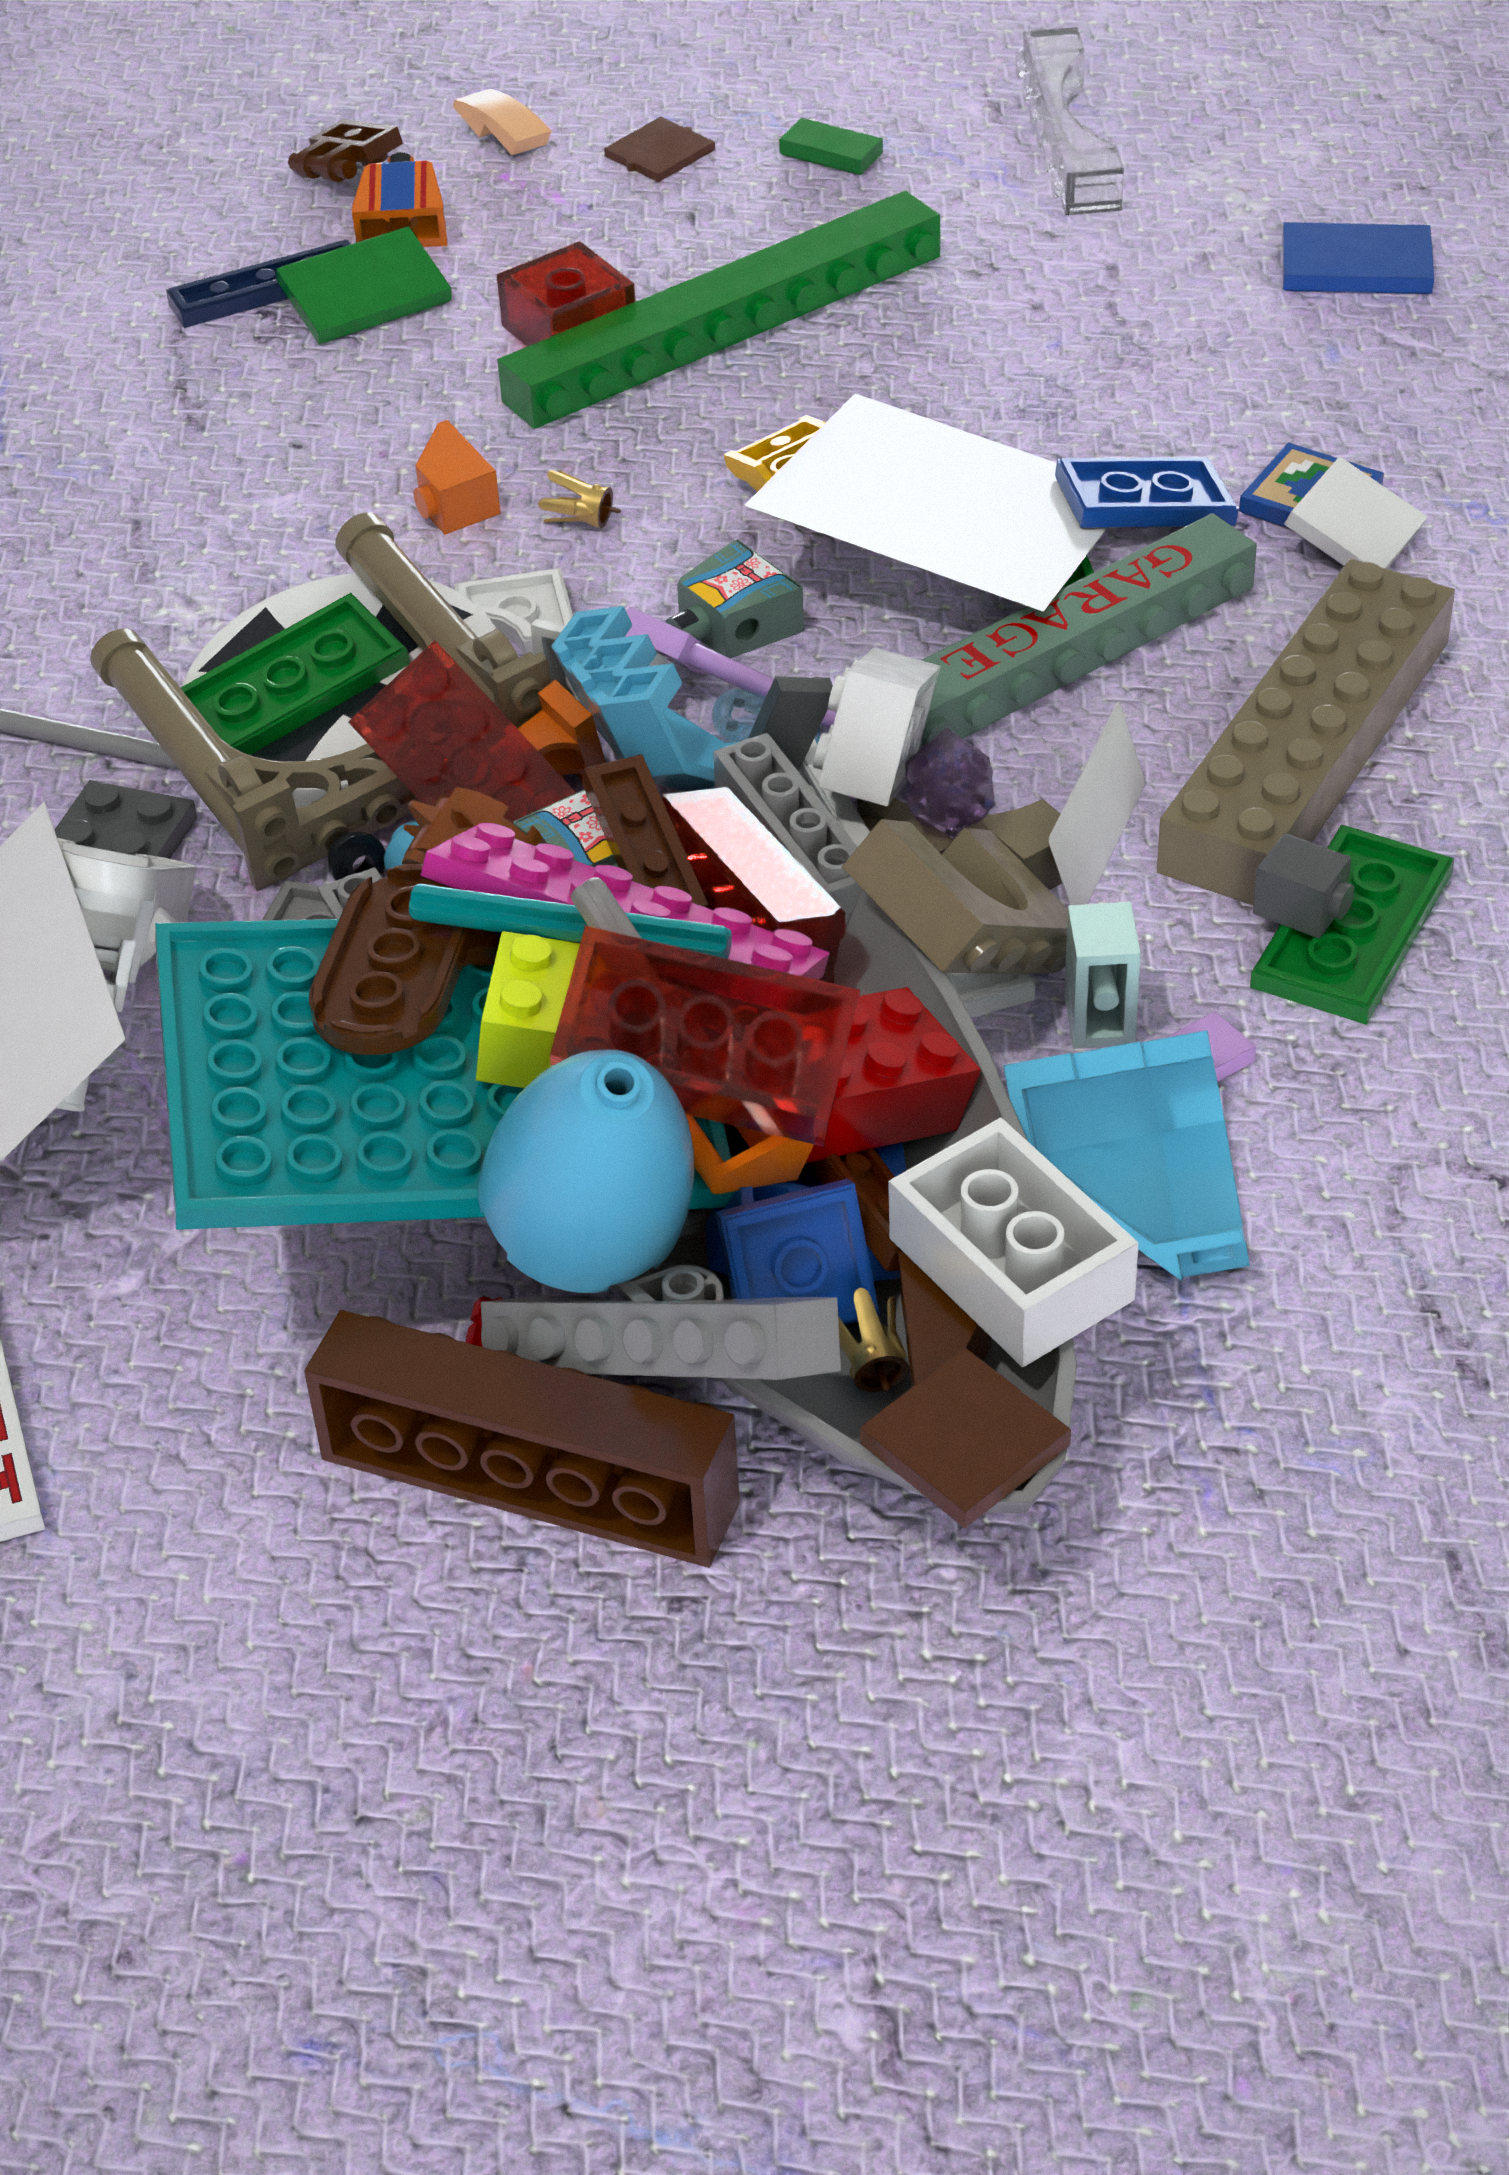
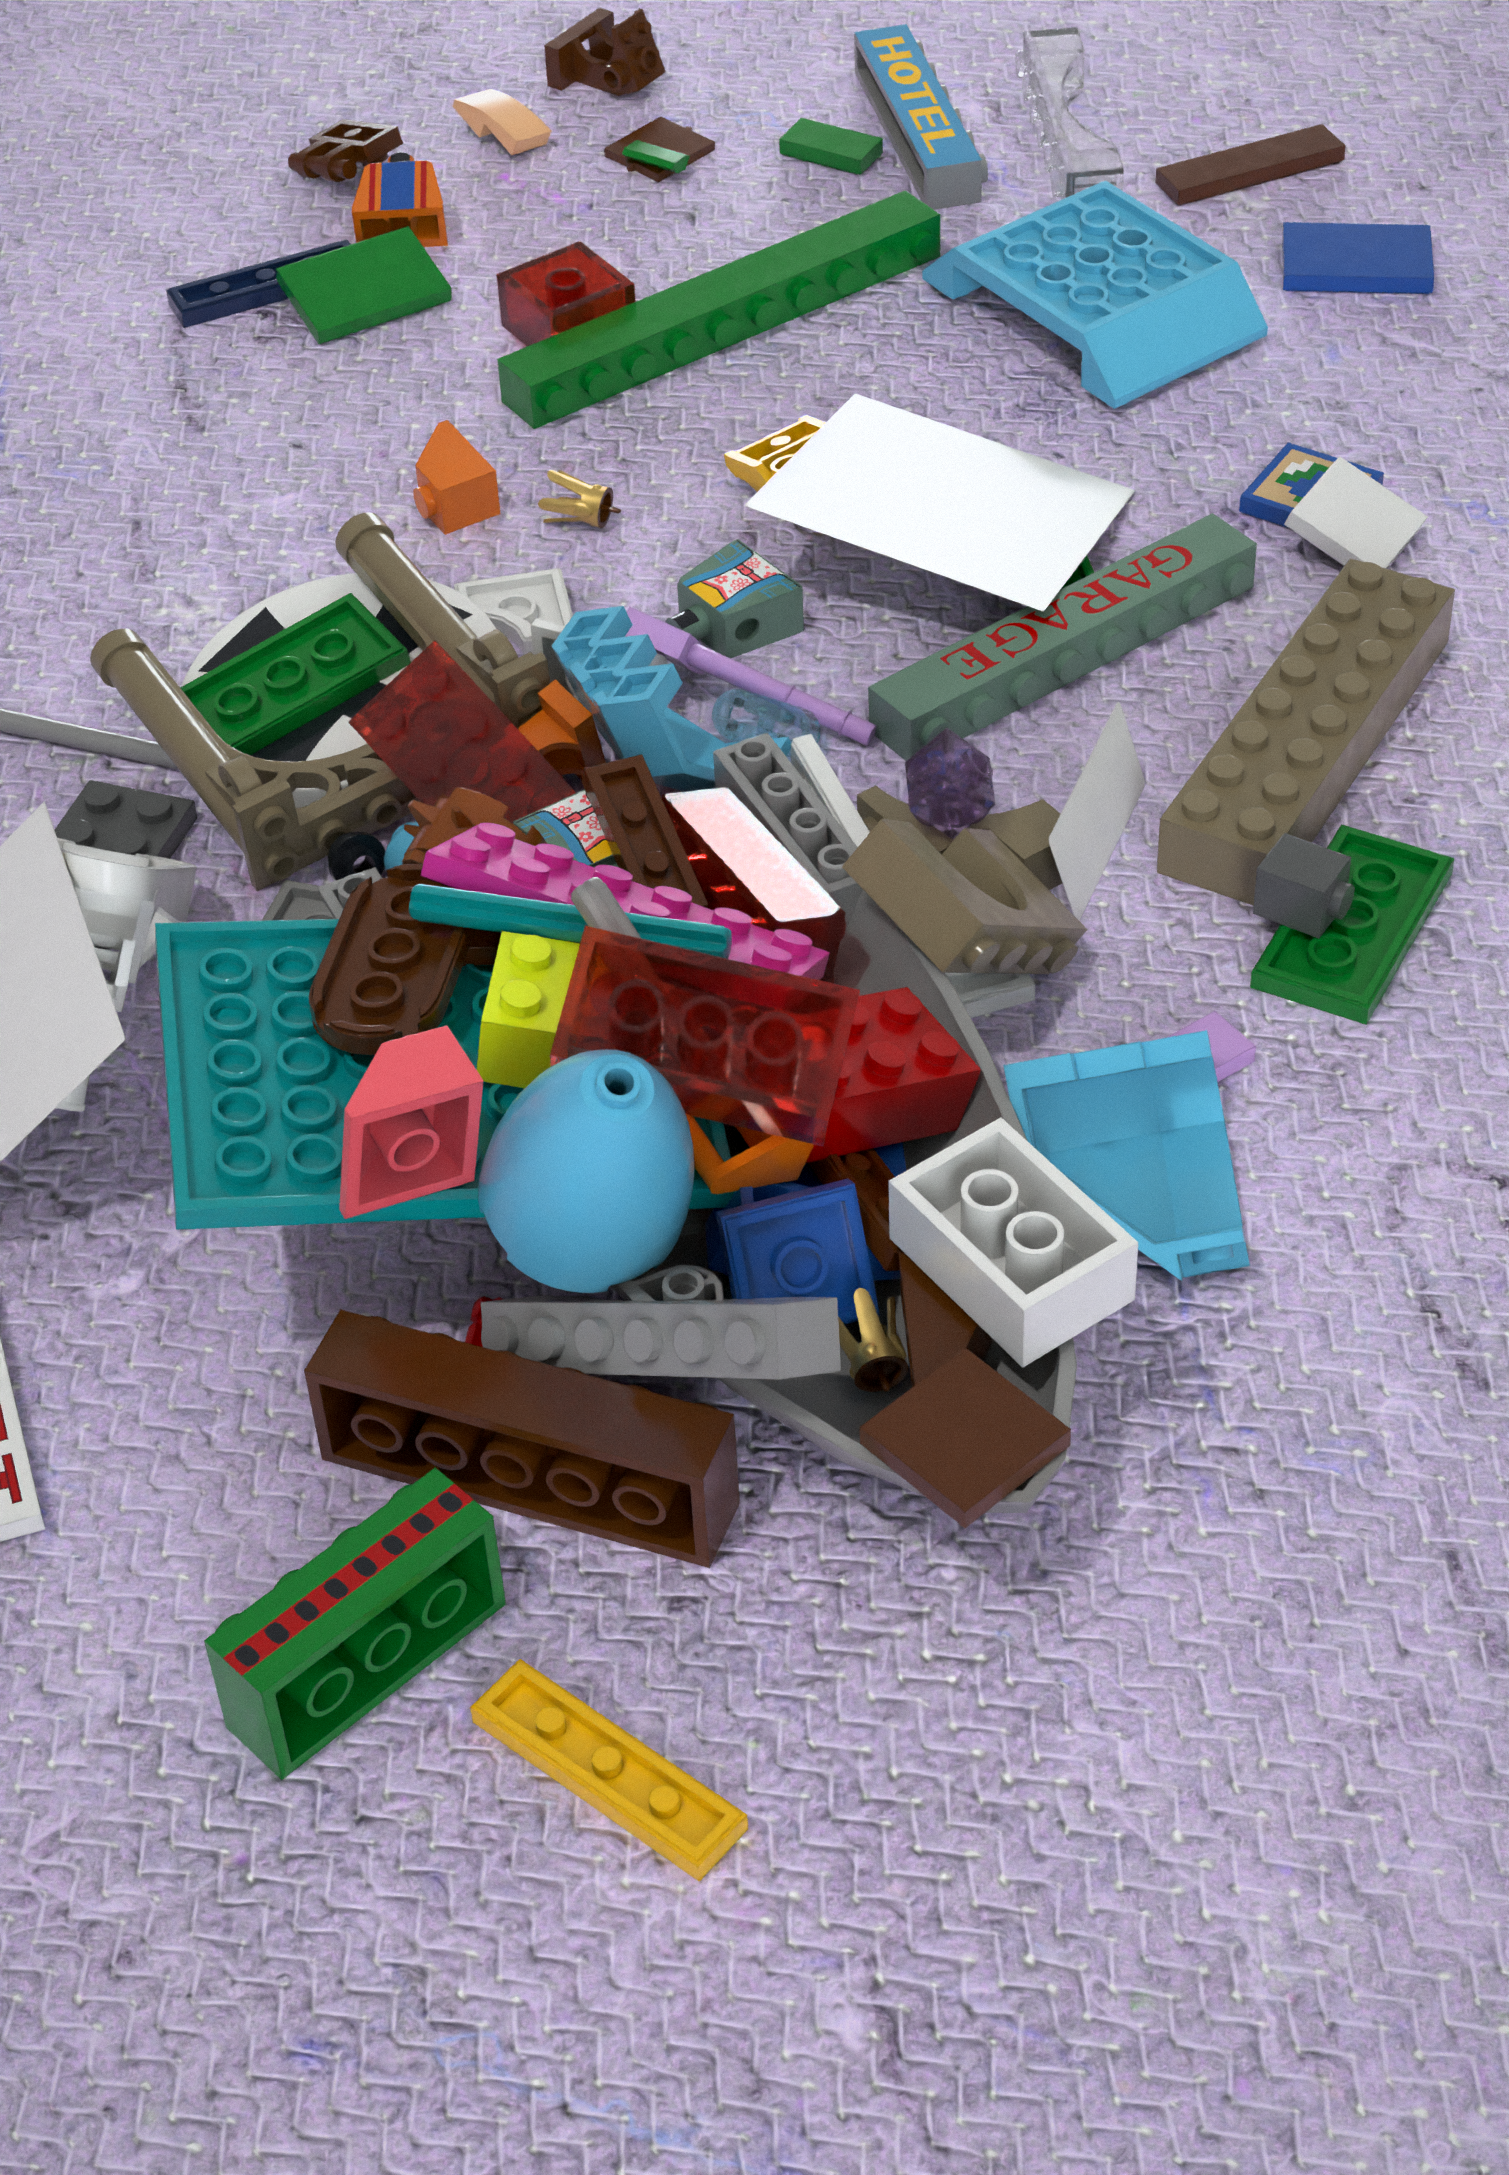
(356, 1622): none -> green brick
(410, 1123): none -> coral slope
(610, 1769): none -> yellow tile
(618, 58): none -> reddish brown tile
(656, 156): none -> green piece
(793, 714): dark grey tile -> none
(876, 725): white brick -> none
(919, 117): none -> brick
(1102, 974): light aqua brick -> none
(1114, 284): none -> medium azure slope
(1143, 491): blue tile -> none
(1250, 164): none -> reddish brown tile

